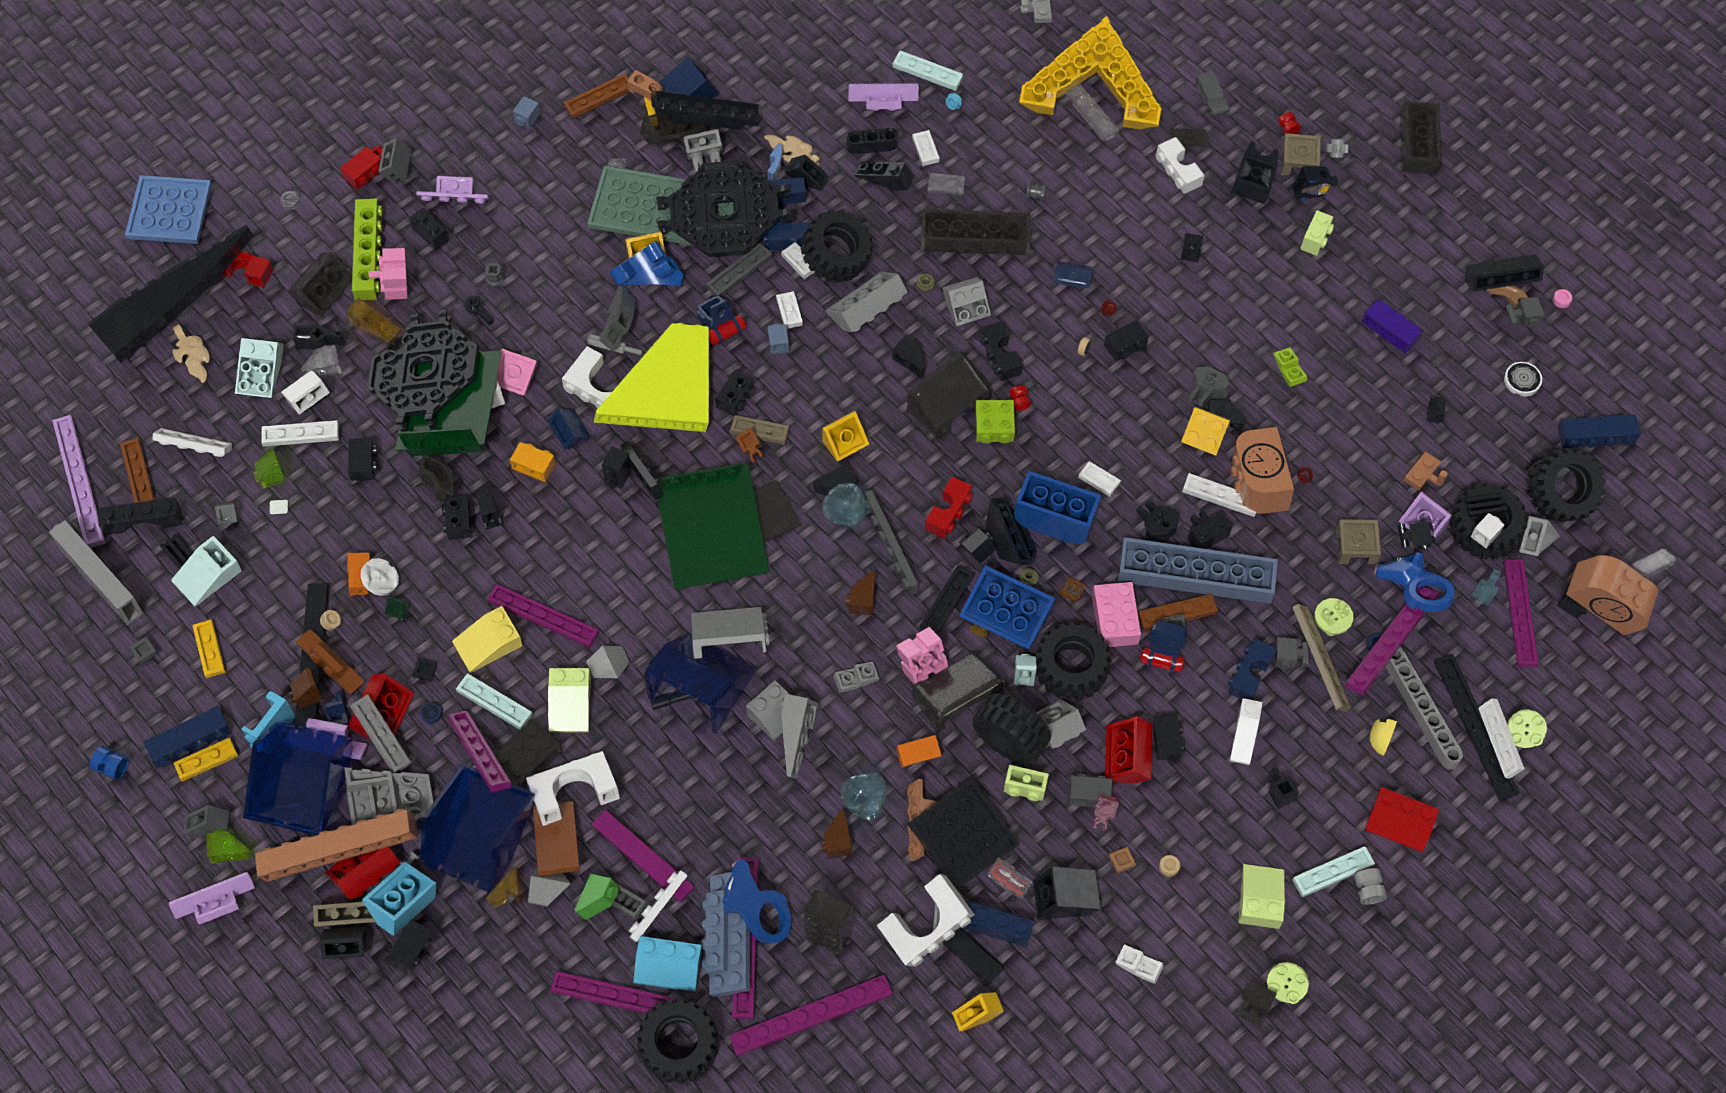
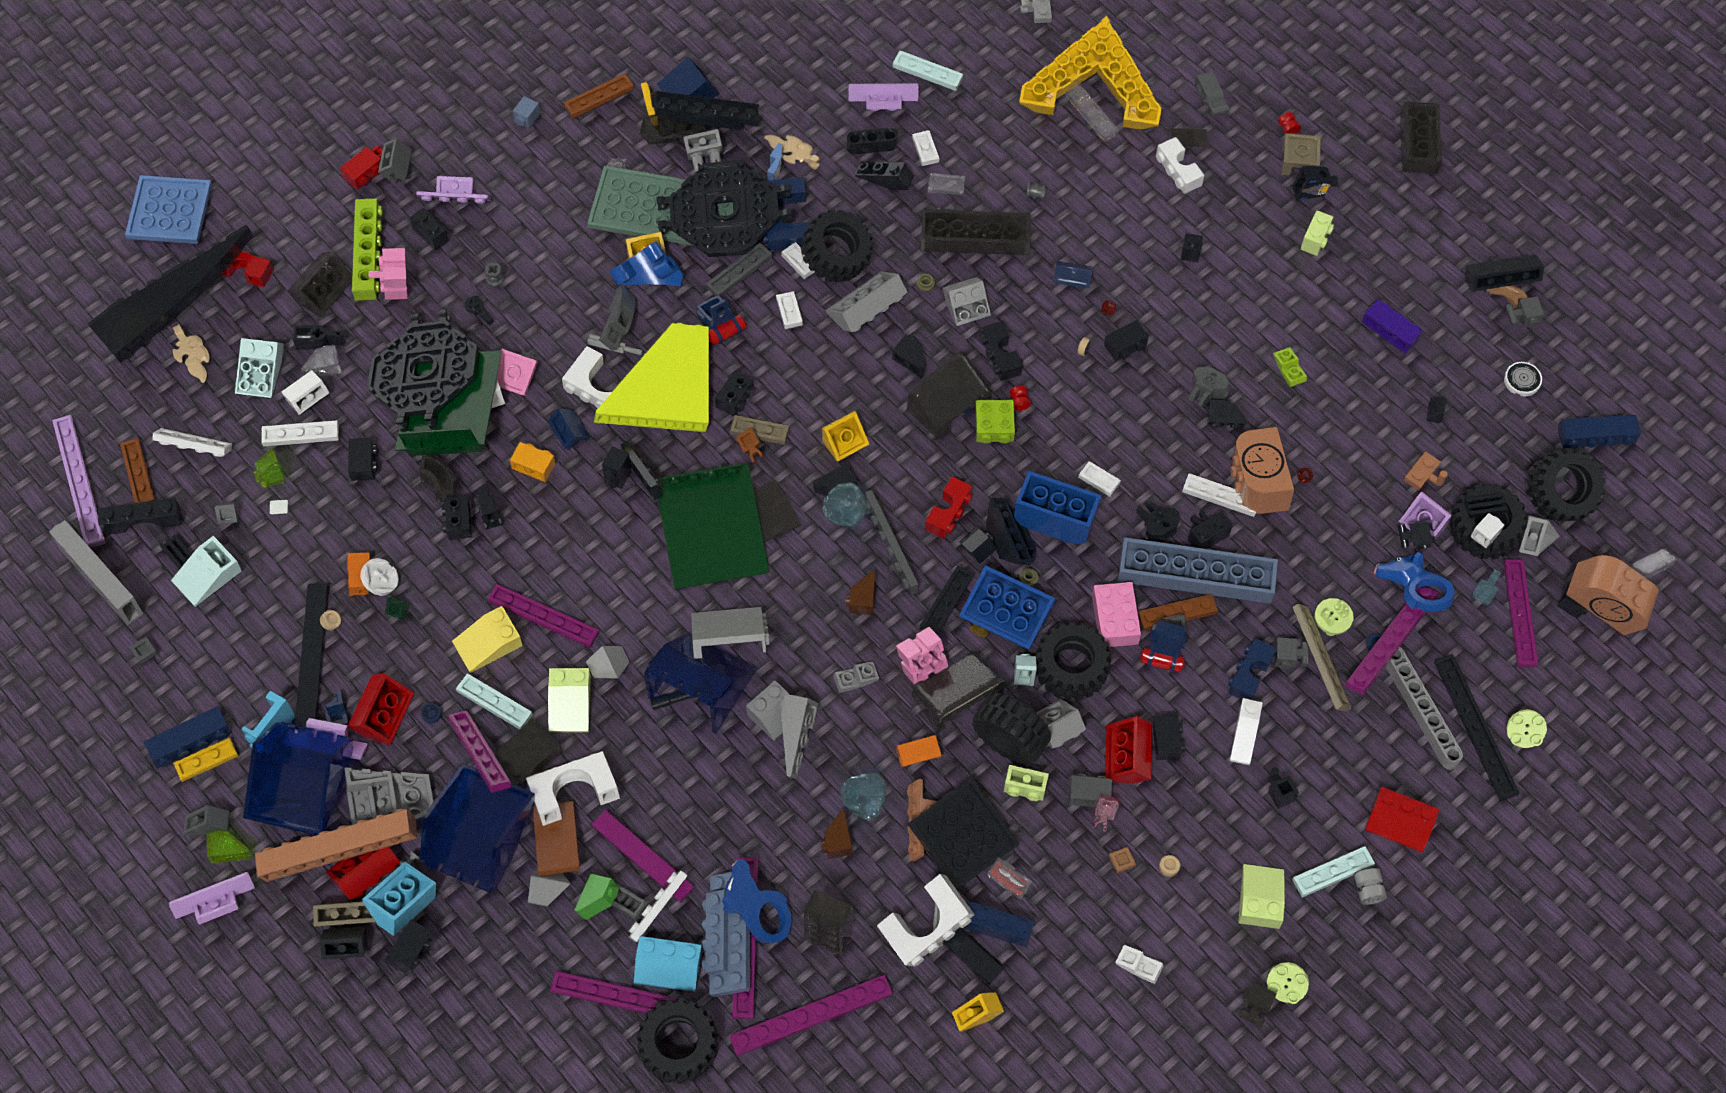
(110, 763): blue wheel -> none
(208, 648): yellow tile -> none
(289, 200): clear tile -> none
(305, 690): reddish brown slope -> none
(330, 662): dark orange bracket -> none
(372, 321): clear yellow slope -> none
(380, 733): light grey tile -> none
(424, 669): black tile -> none
(508, 885): clear yellow slope -> none
(642, 84): nougat leg -> none
(778, 339): sand blue brick -> none
(805, 167): black slope -> none
(953, 101): medium azure plate -> none
(1066, 893): black slope -> none
(1072, 589): clear orange tile -> none
(1205, 431): yellow plate -> none
(1255, 174): black brick -> none
(1337, 148): light grey gear -> none
(1358, 539): dark tan panel -> none
(1381, 735): light yellow brick -> none
(1501, 738): white plate -> none
(1562, 298): bright pink tile -> none

